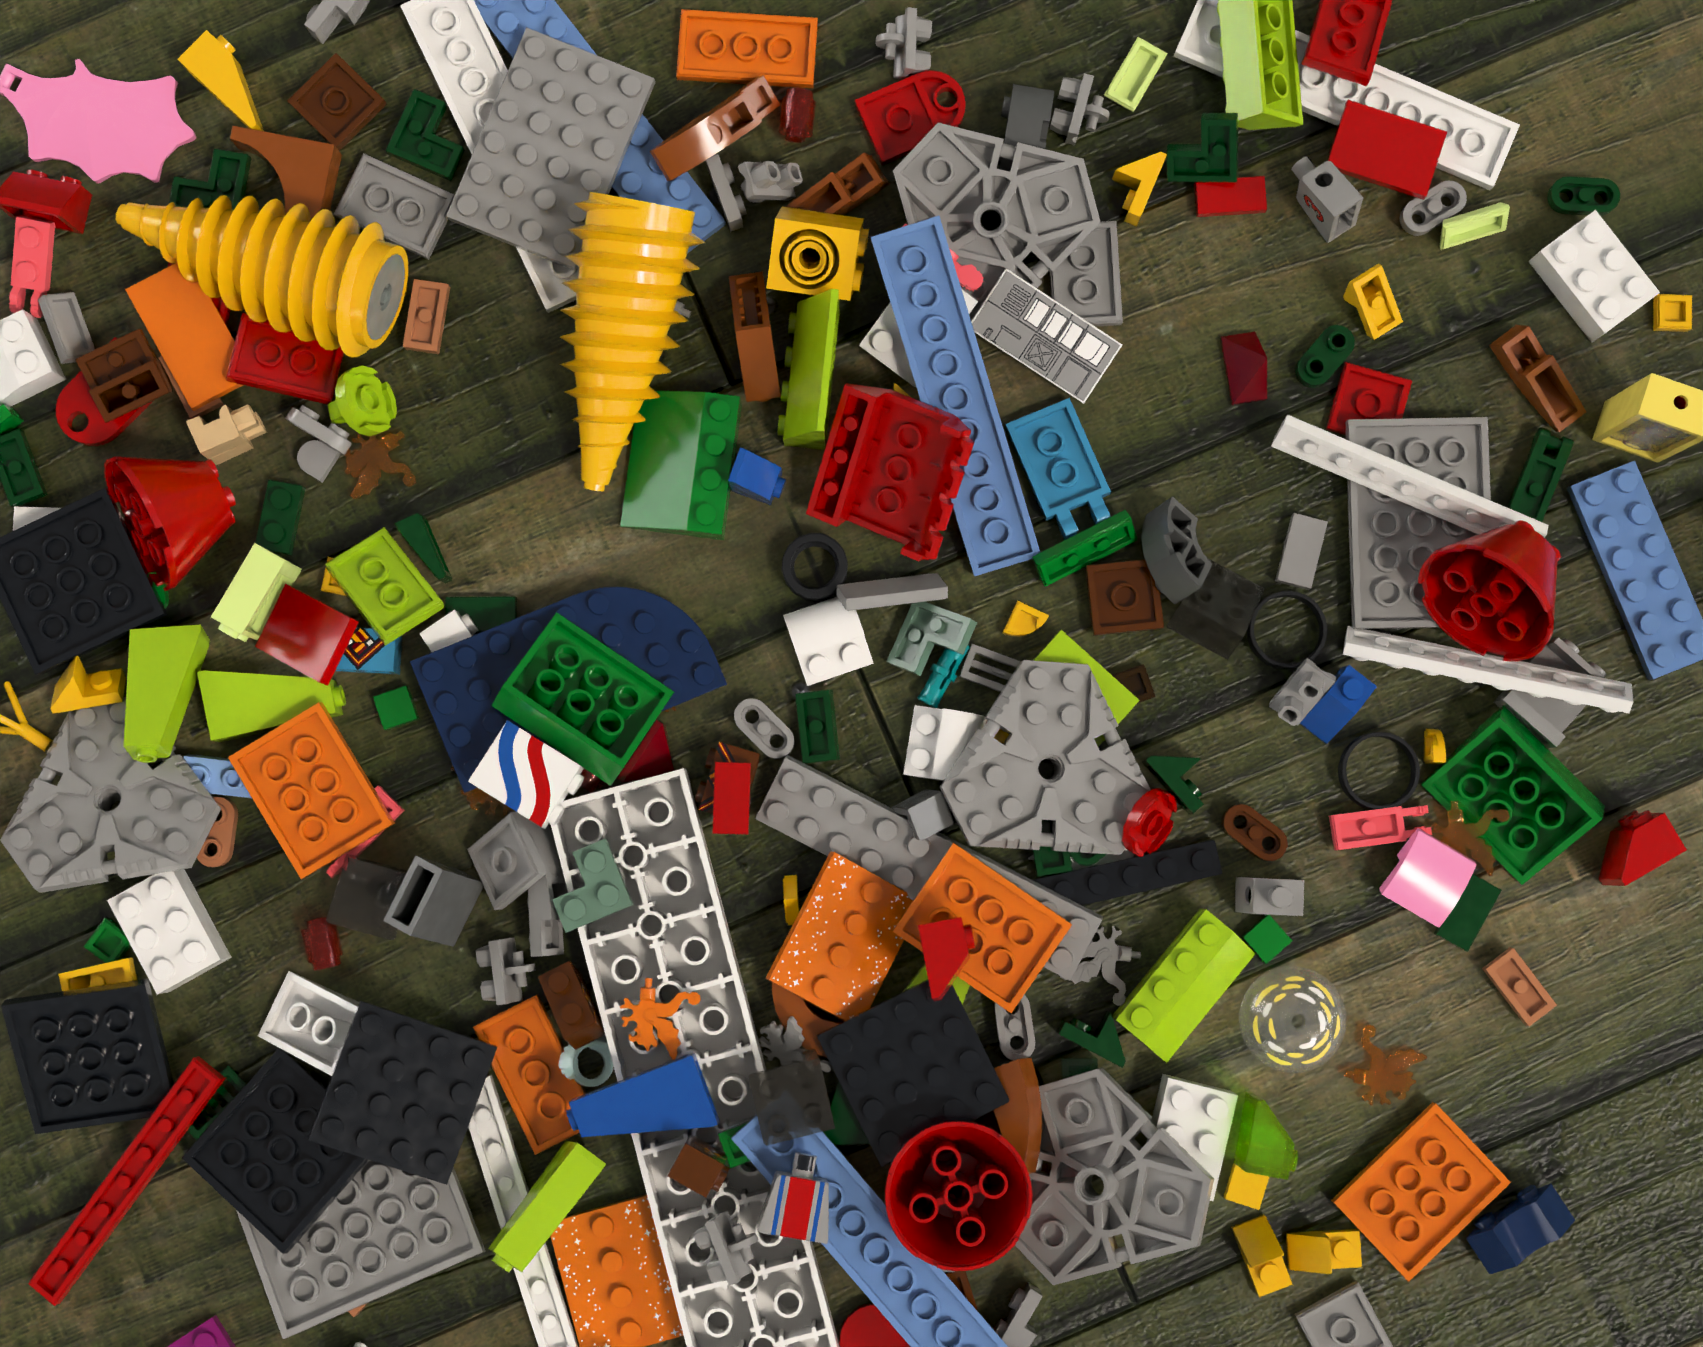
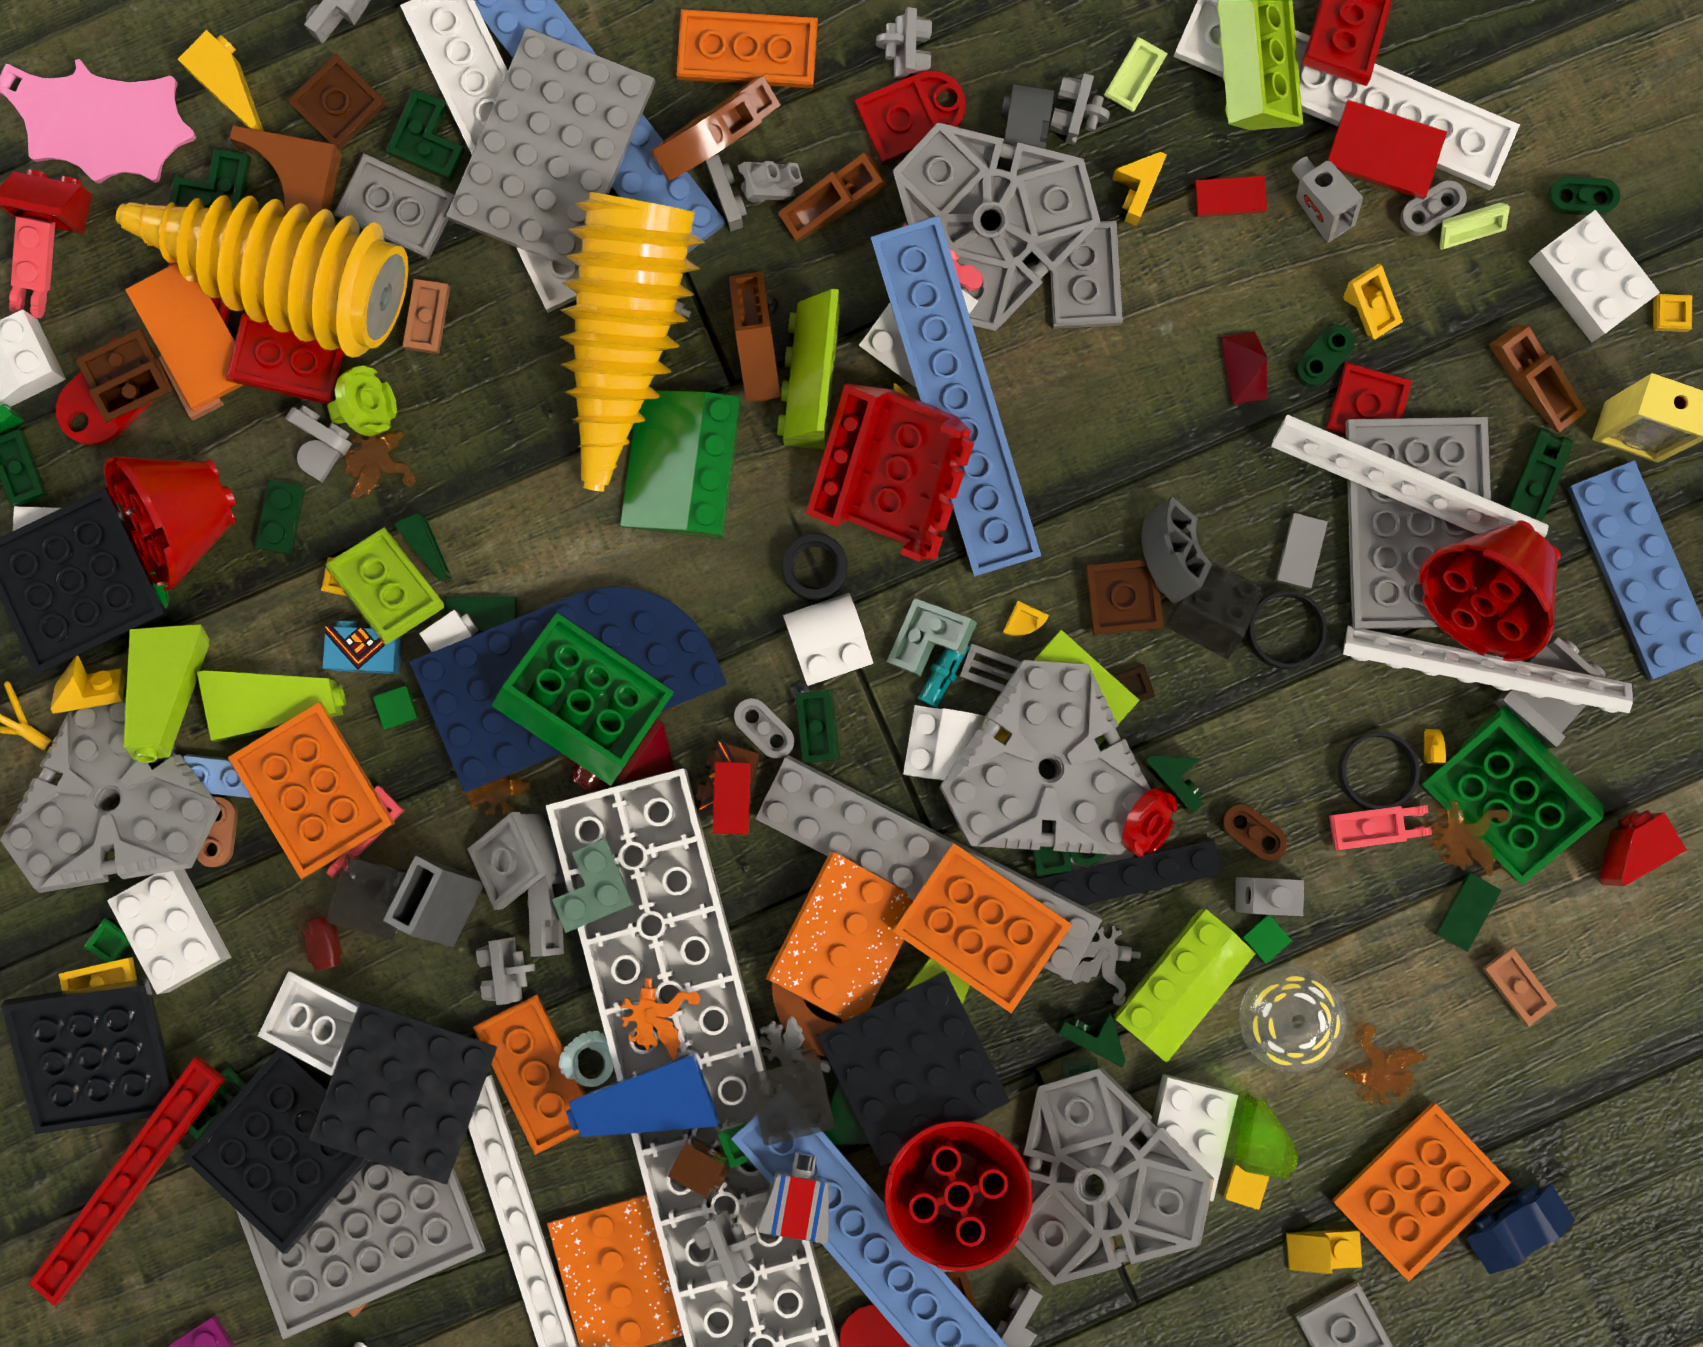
(66, 326): light grey tile -> none
(228, 434): tan hips -> none
(254, 593): yellowish green window -> none
(306, 634): red tile -> none
(527, 775): panel -> none
(545, 1206): lime slope -> none
(572, 1005): reddish brown brick -> none
(756, 477): blue slope -> none
(791, 898): yellow tile -> none
(797, 115): clear red brick -> none
(835, 238): yellow brick -> none
(892, 591): light grey tile -> none
(926, 813): panel -> none
(945, 952): red slope -> none
(1015, 1024): light grey plate -> none
(1022, 1116): dark orange slope -> none
(1044, 335): tile -> none
(1060, 464): dark azure tile -> none
(1085, 548): green tile -> none
(1212, 159): dark green plate -> none
(1262, 1255): yellow slope -> none
(1301, 692): light grey hips -> none
(1338, 704): blue slope -> none
(1428, 877): bright pink slope -> none

